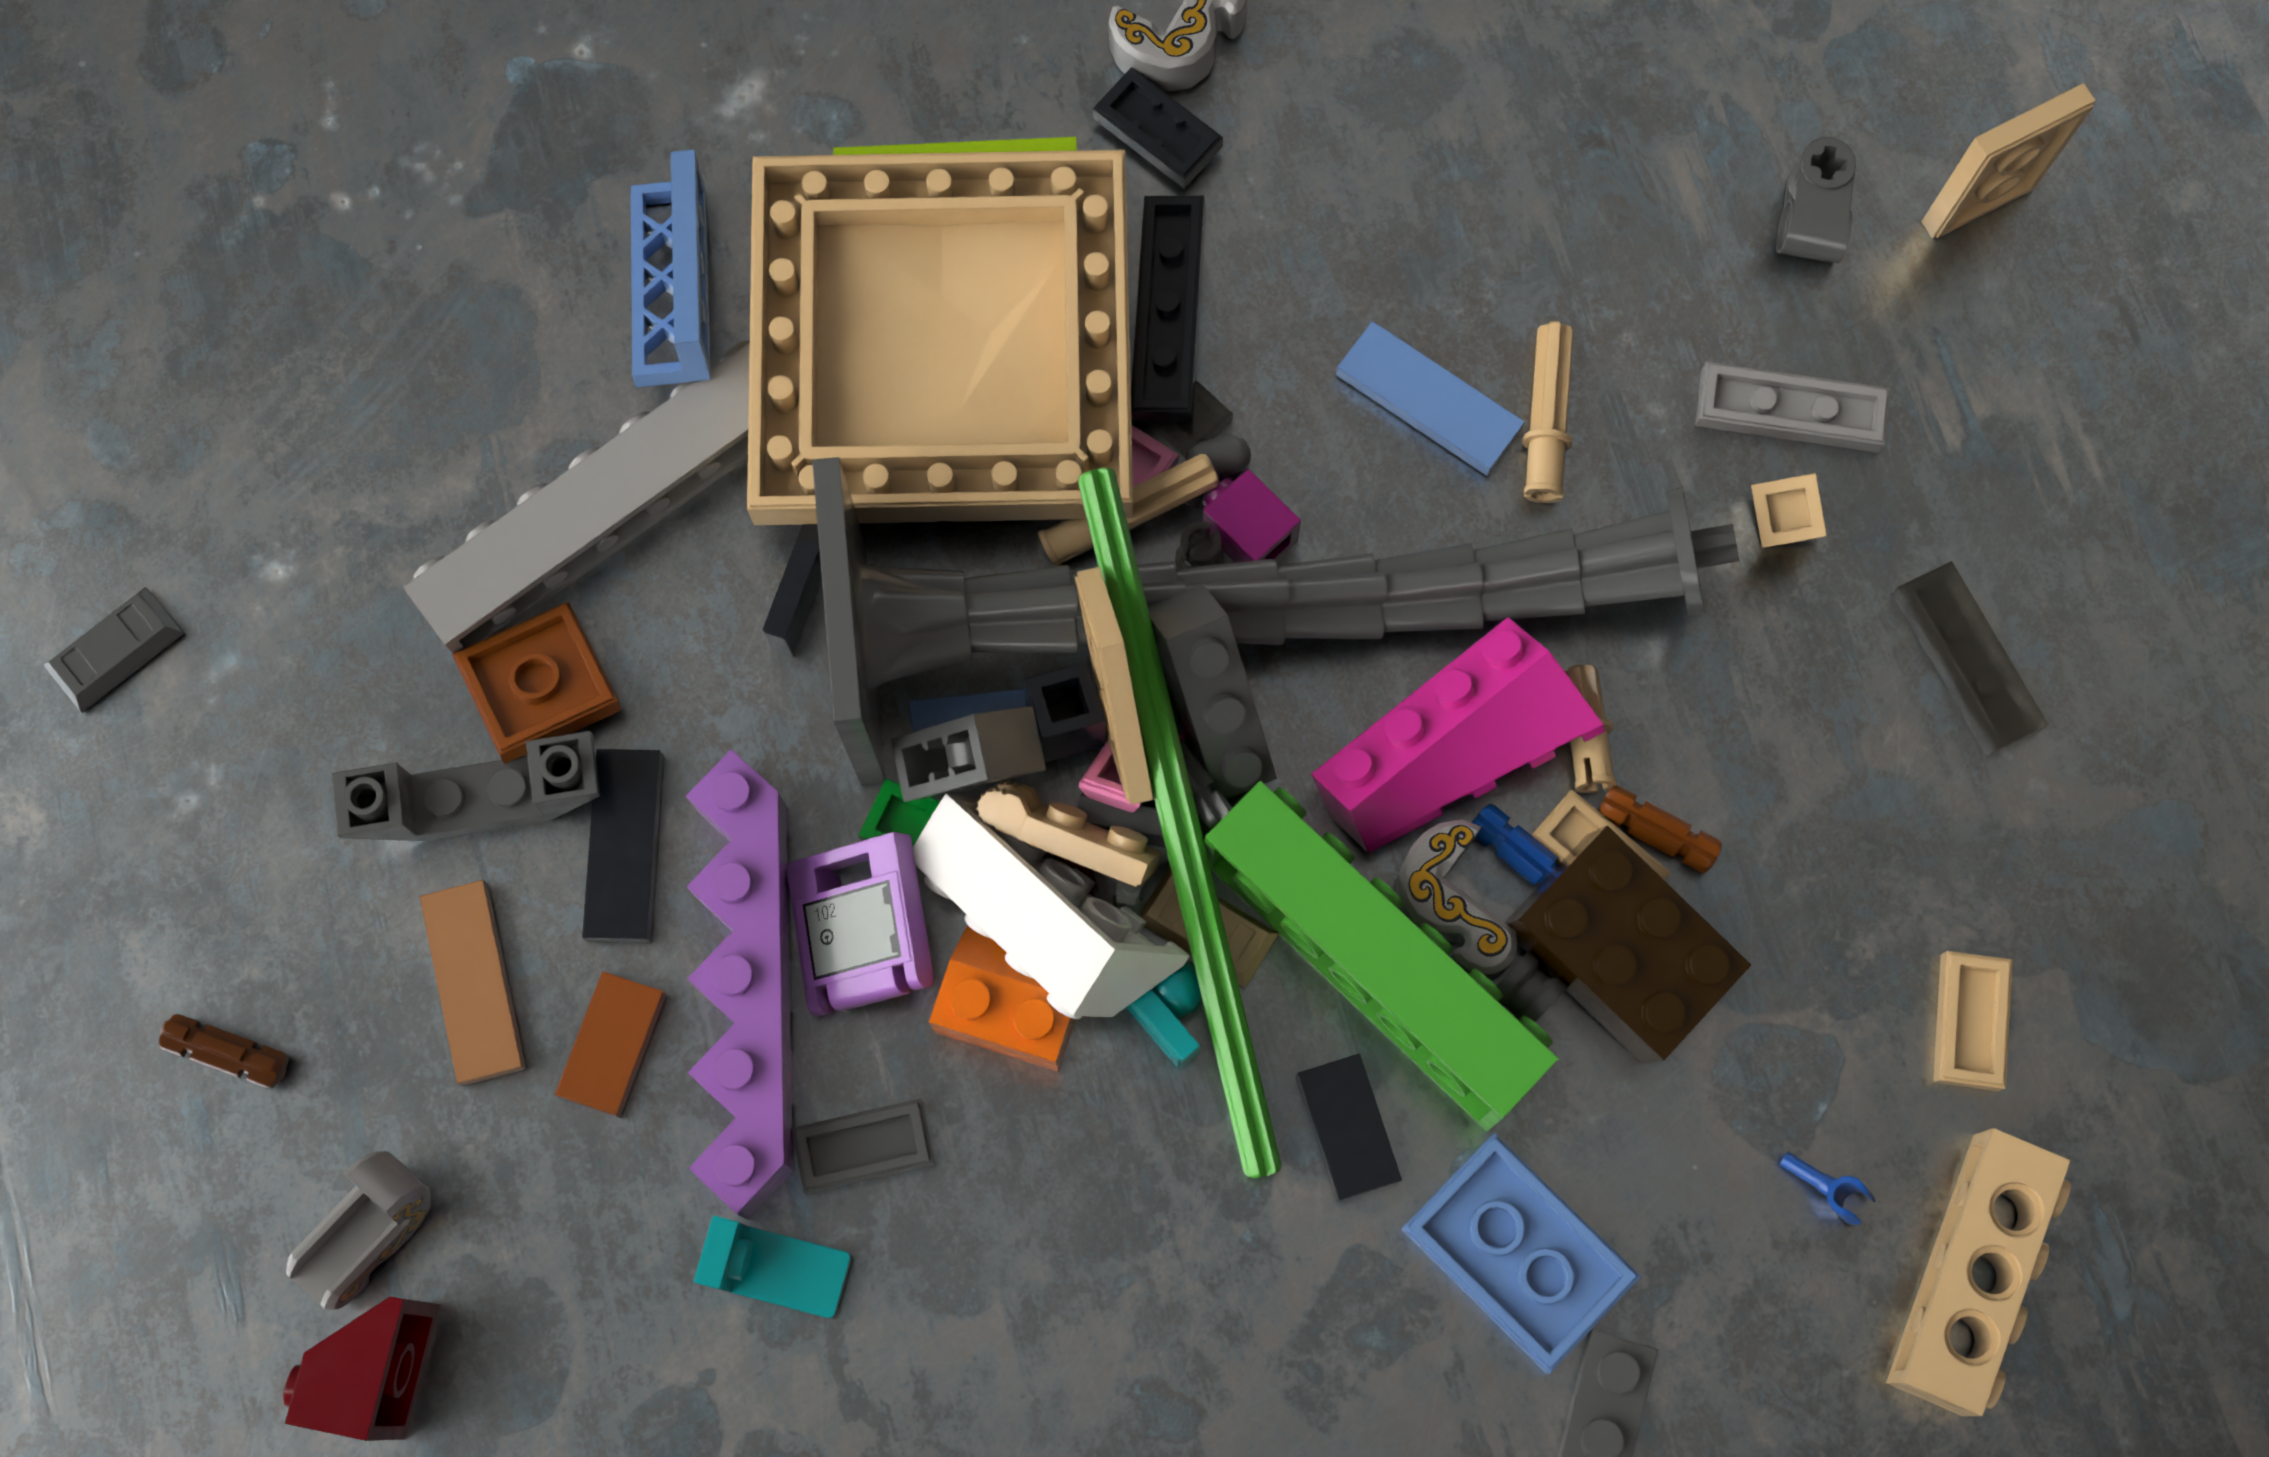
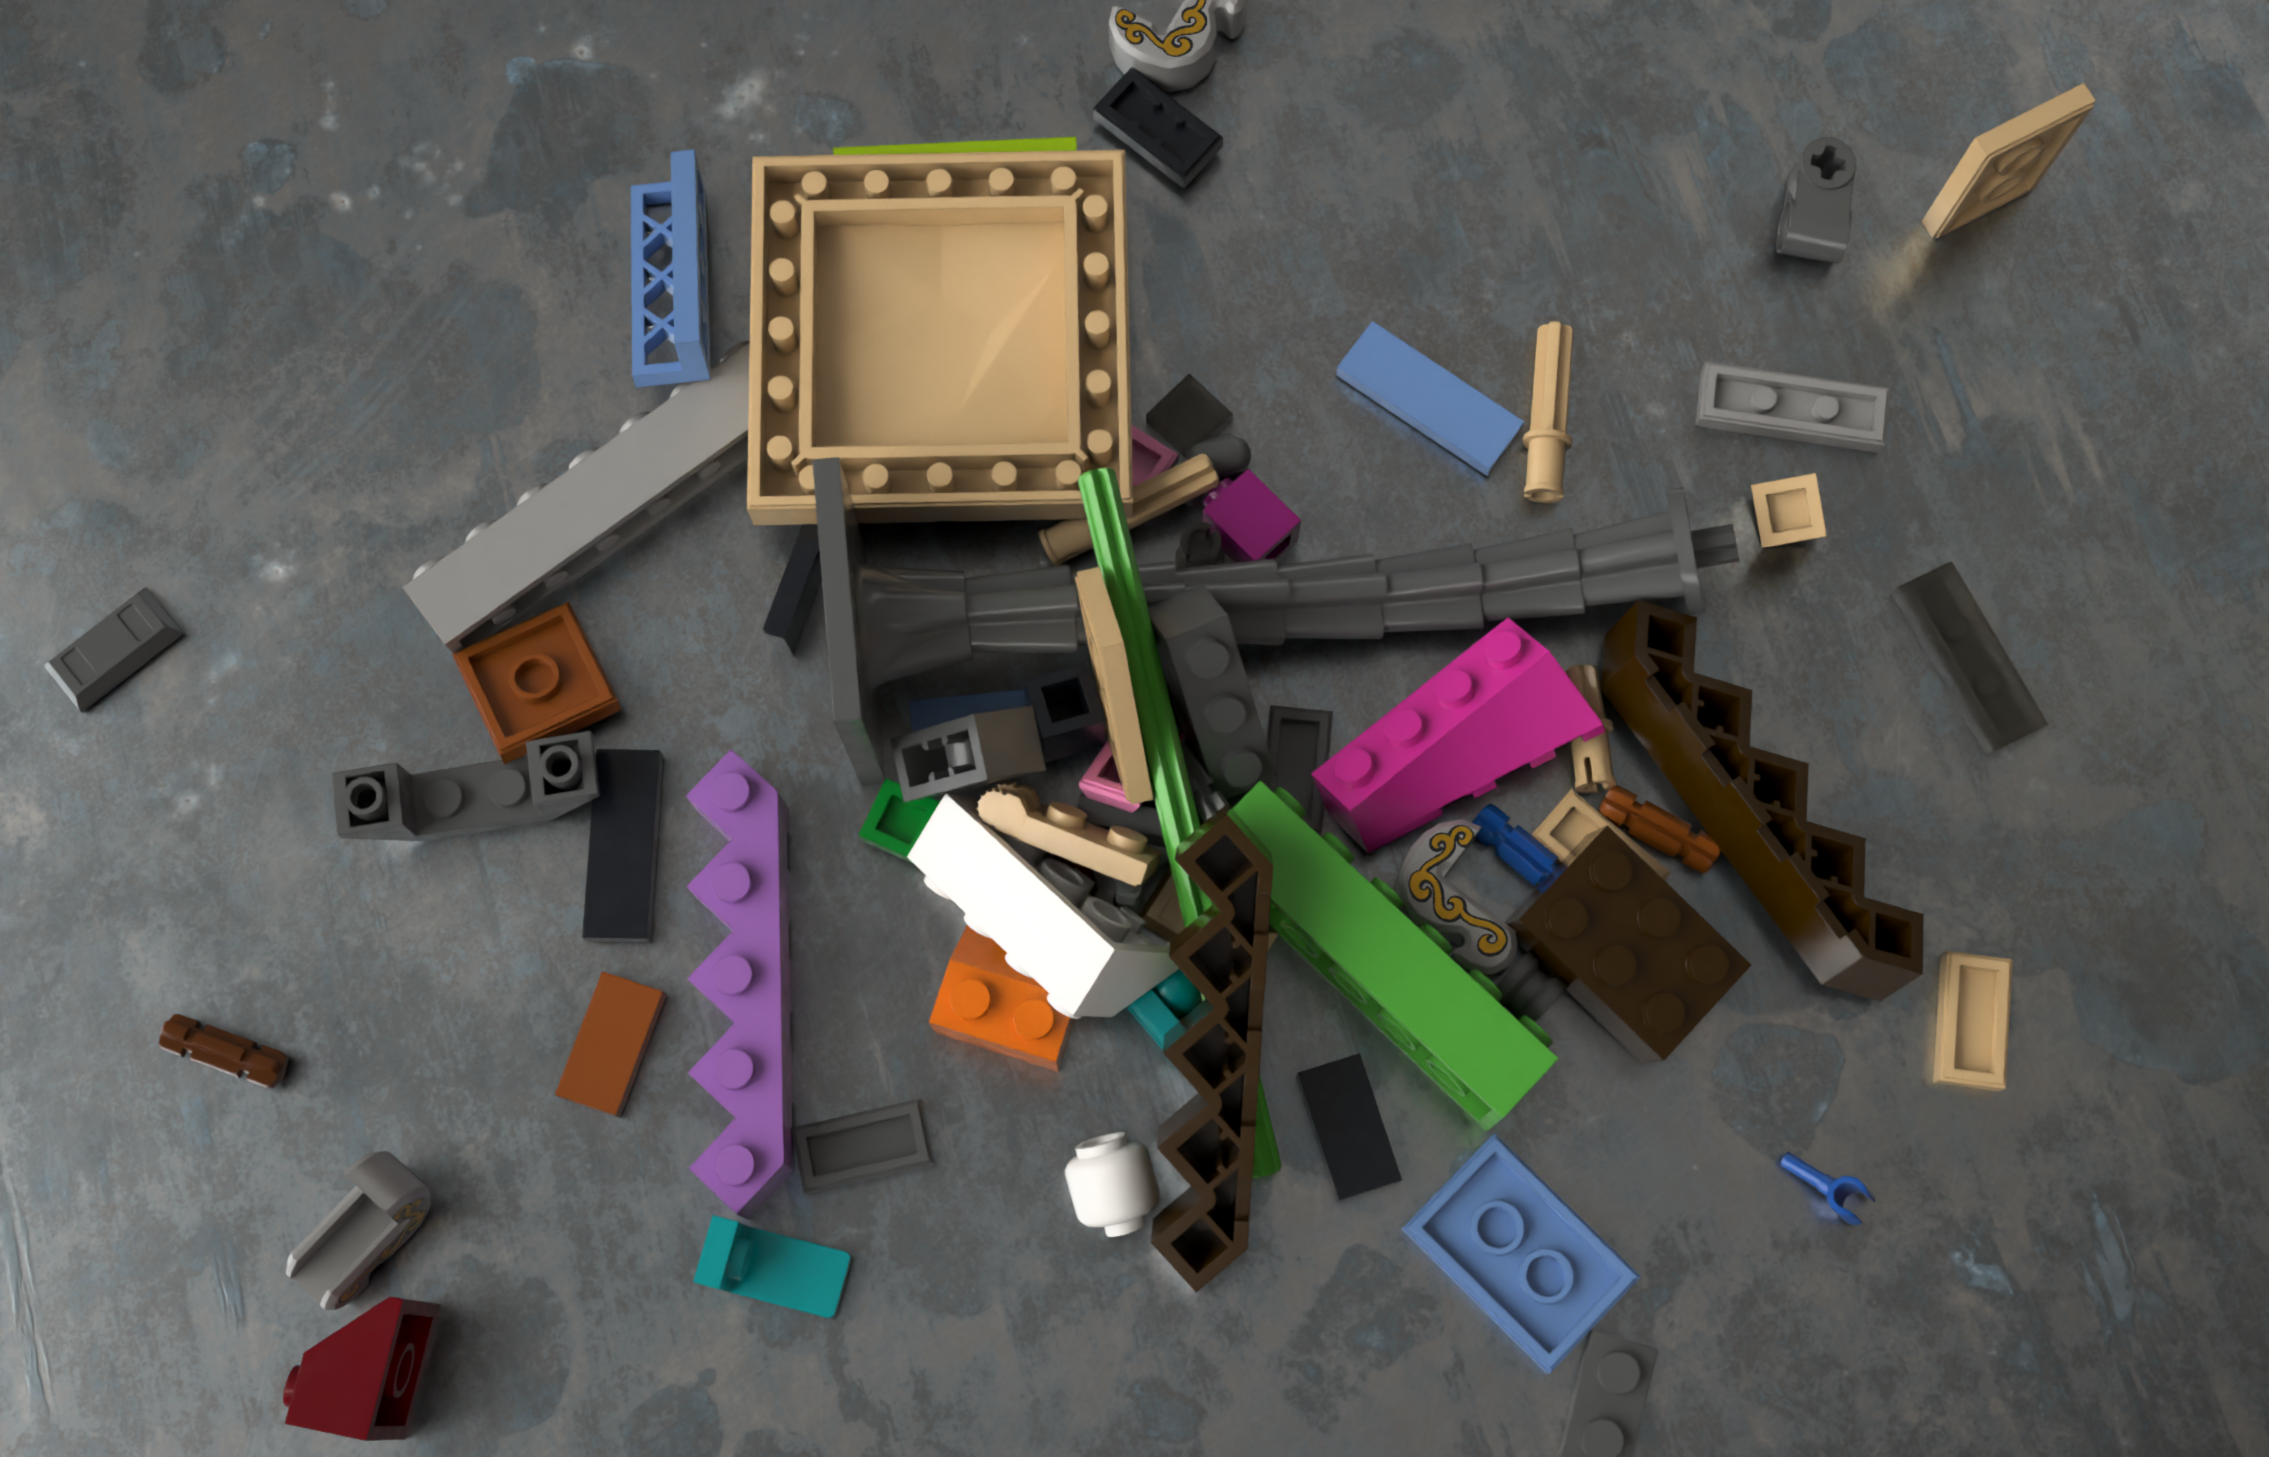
(472, 983): medium nougat tile -> none
(860, 932): medium lavender container -> none
(1112, 1183): none -> white head
(1168, 309): black tile -> none
(1217, 1050): none -> dark brown brick
(1298, 746): none -> dark grey tile
(1756, 807): none -> dark brown brick
(1925, 1357): tan brick -> none

